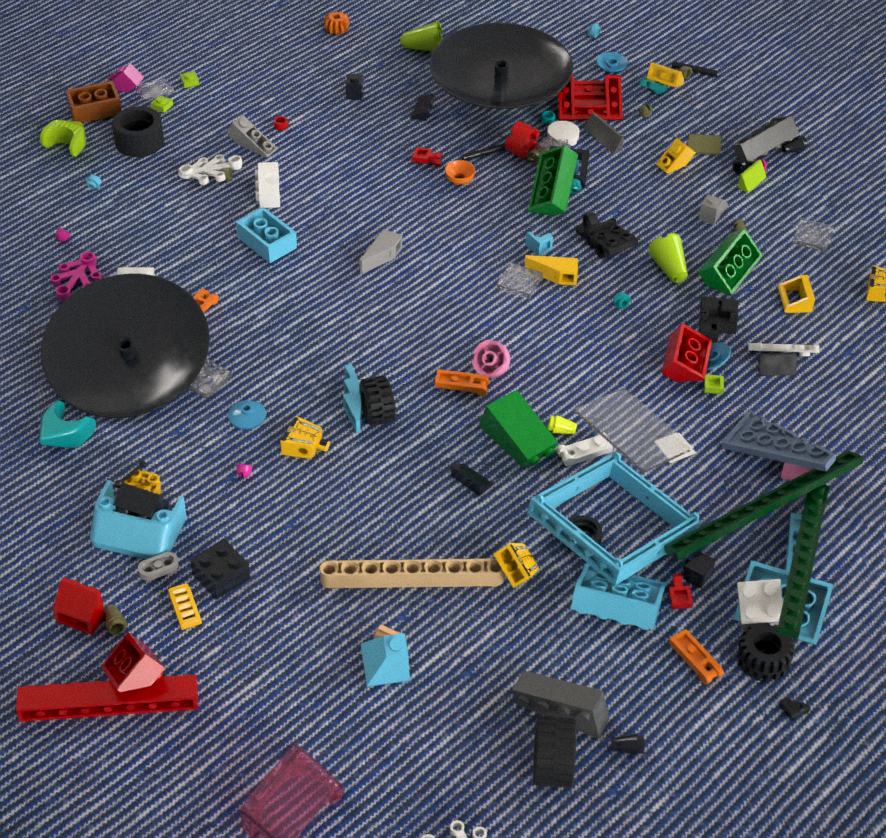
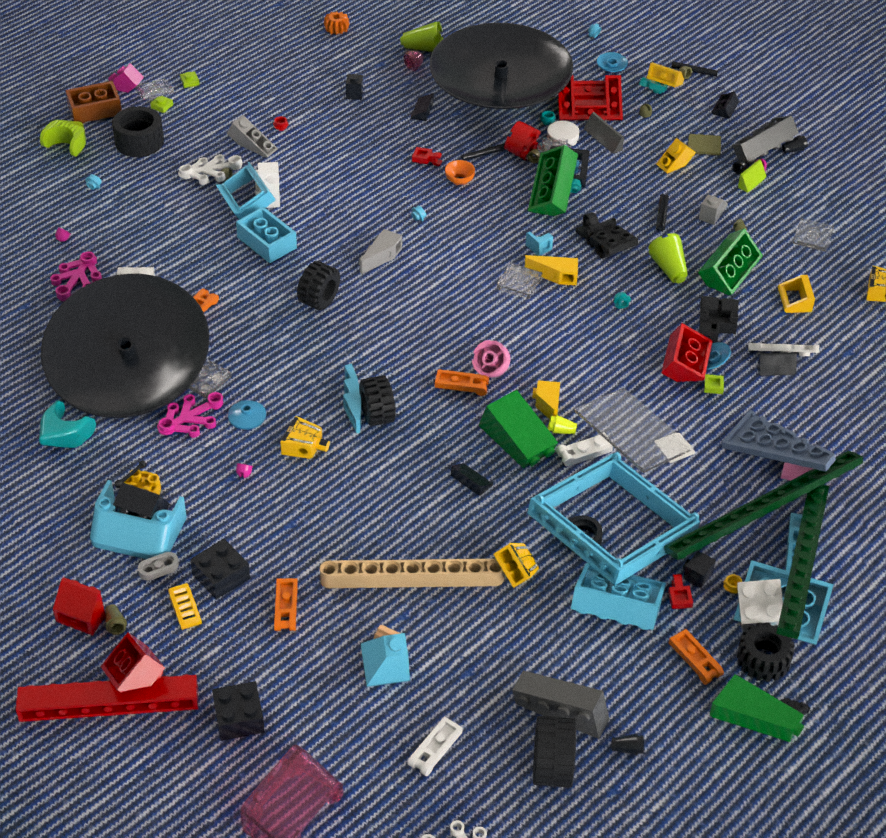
(170, 425): none -> dark pink plant
(238, 710): none -> black brick
(242, 177): none -> medium azure piece
(286, 603): none -> orange plate
(318, 285): none -> black tyre
(413, 59): none -> clear pink cone
(418, 213): none -> medium azure plate
(435, 745): none -> white plate
(547, 397): none -> yellow slope
(662, 212): none -> black axle
(726, 105): none -> black slope
(731, 580): none -> yellow plate
(756, 710): none -> green slope

